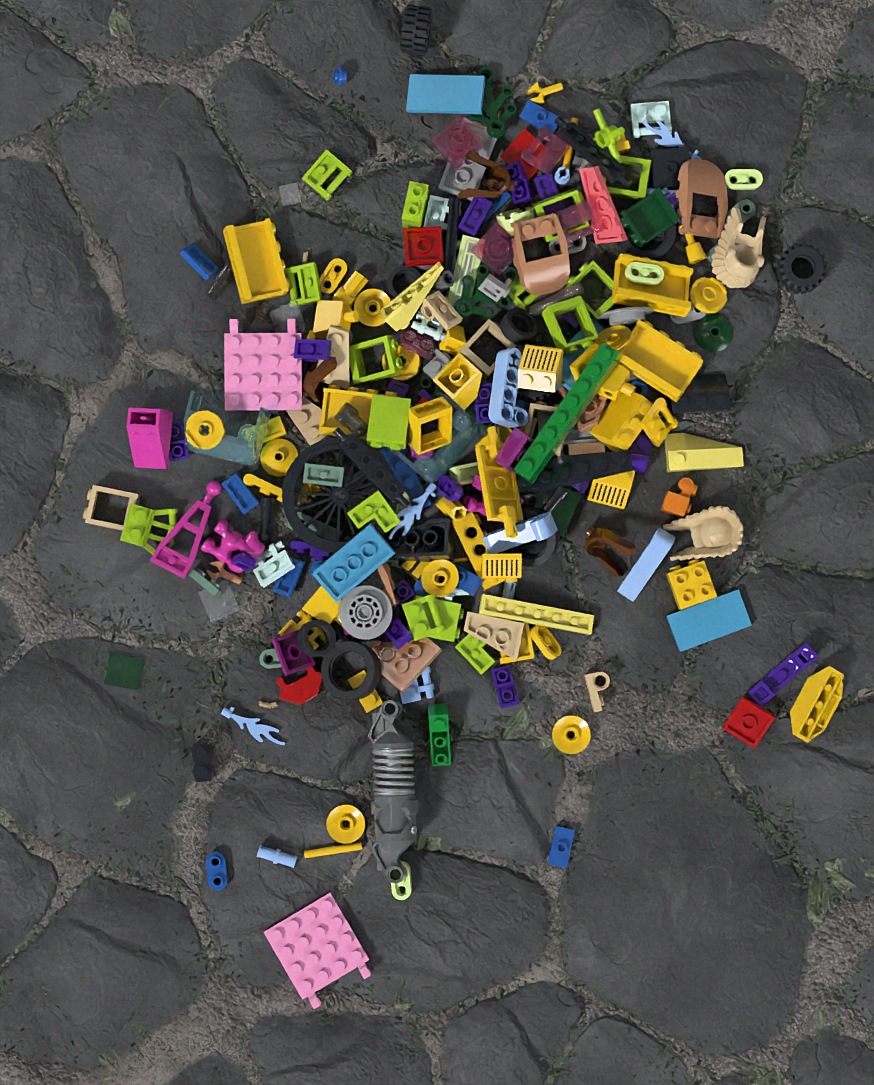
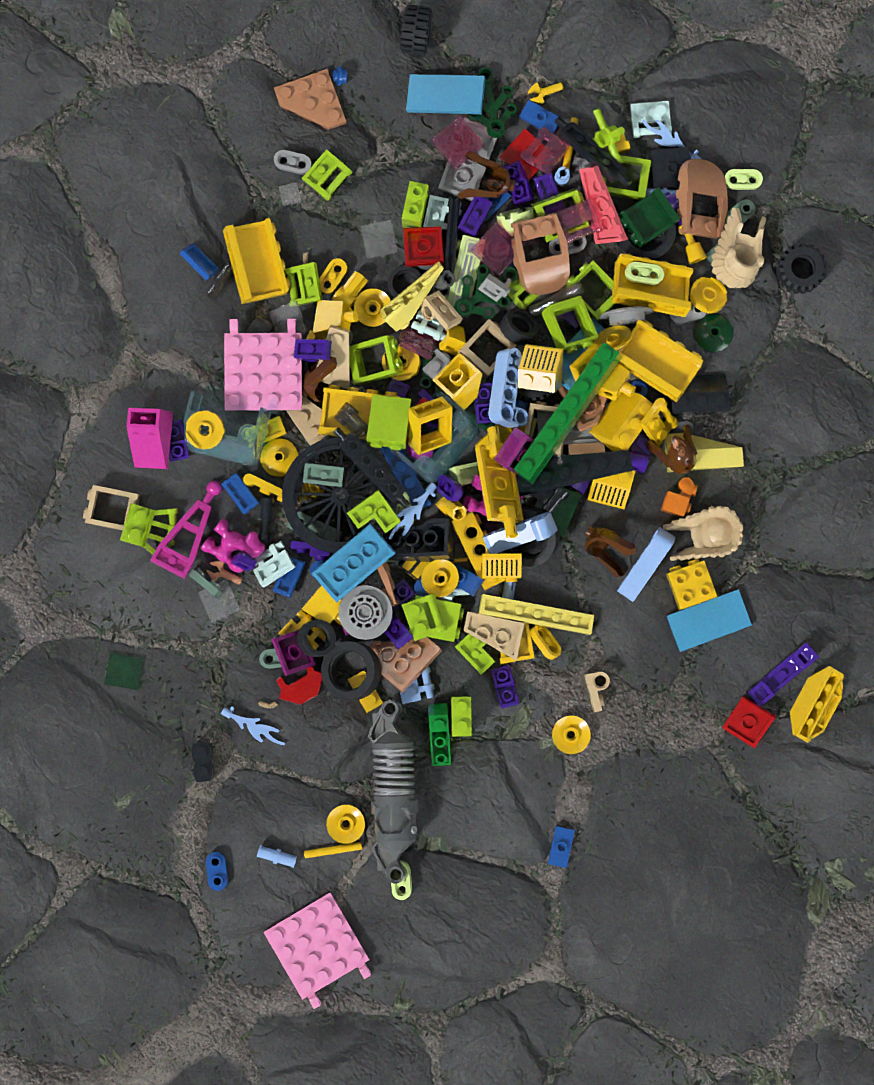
(293, 162): none -> light grey plate
(312, 99): none -> nougat plate
(379, 239): none -> clear piece
(461, 716): none -> lime brick
(681, 454): none -> reddish brown piece

